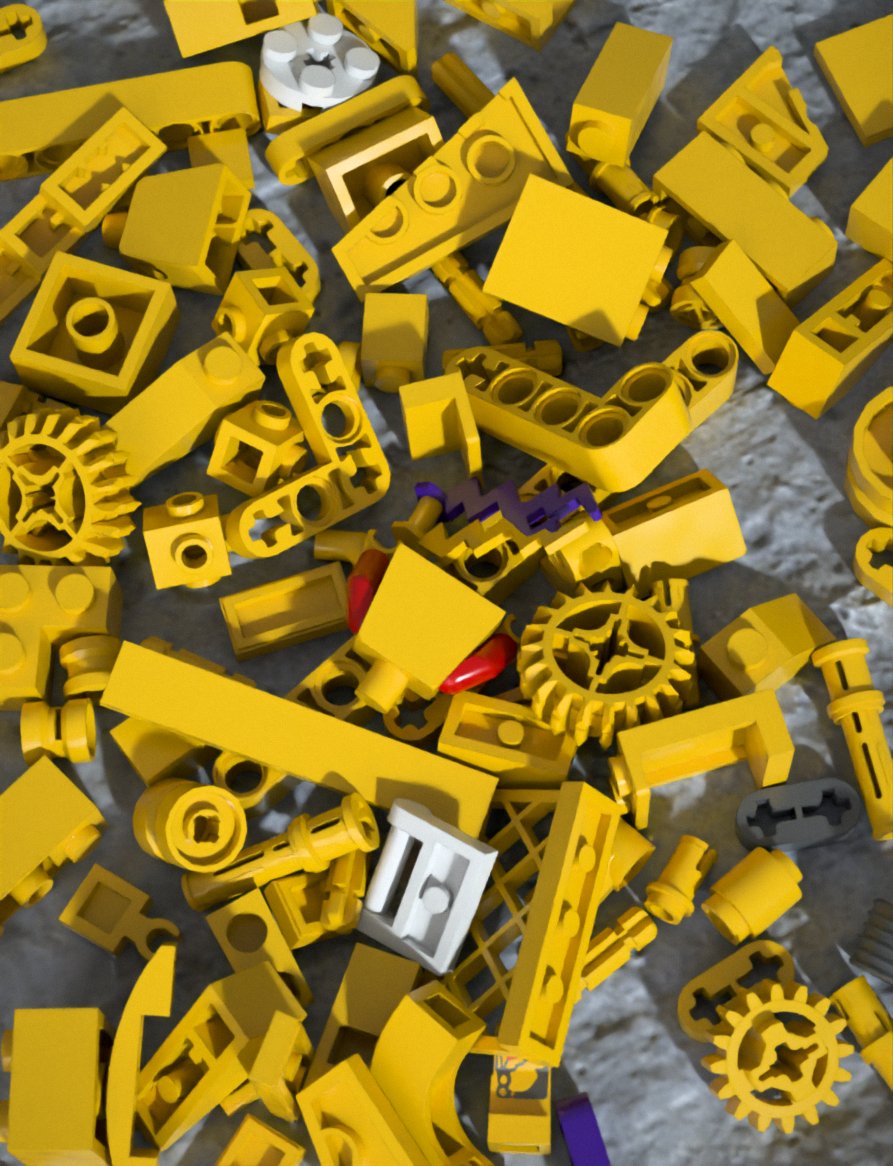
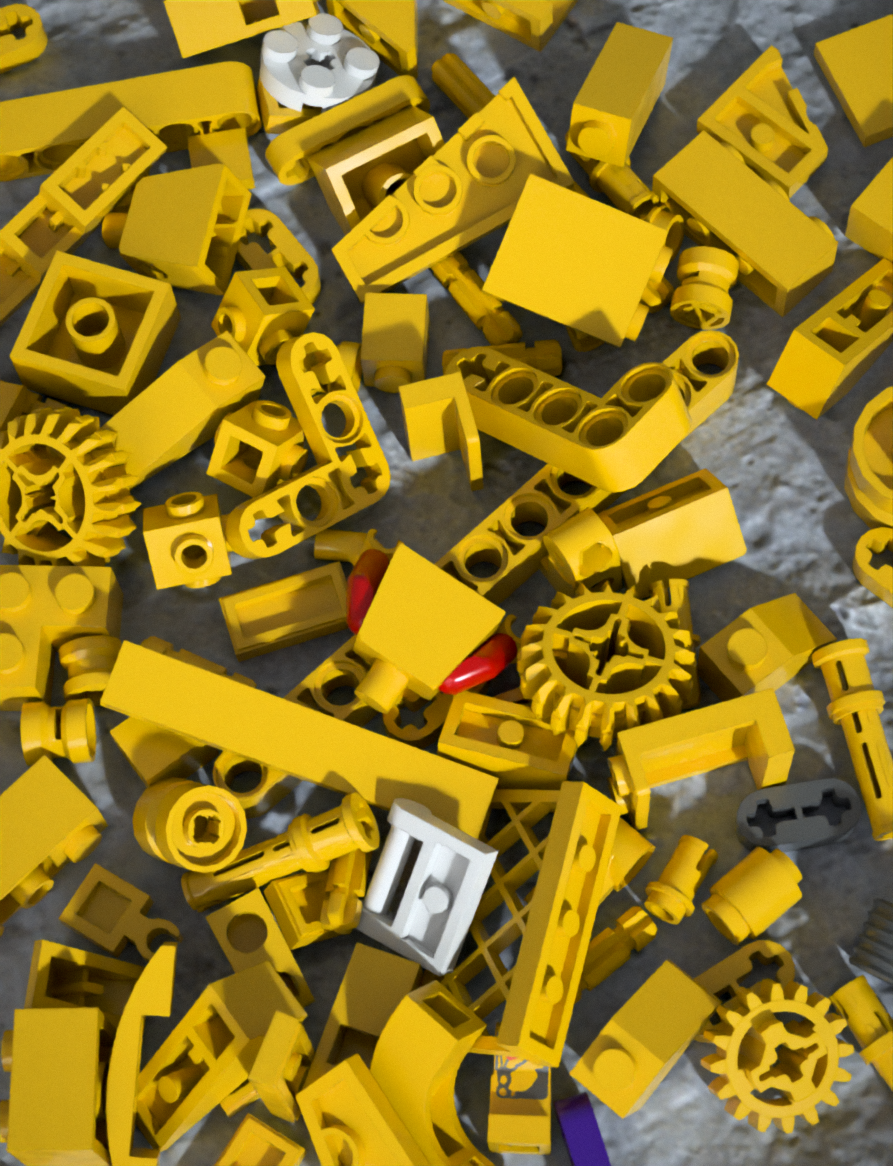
(79, 979): none -> yellow slope
(518, 516): piece -> none
(645, 1039): none -> yellow slope
(745, 304): yellow tile -> none

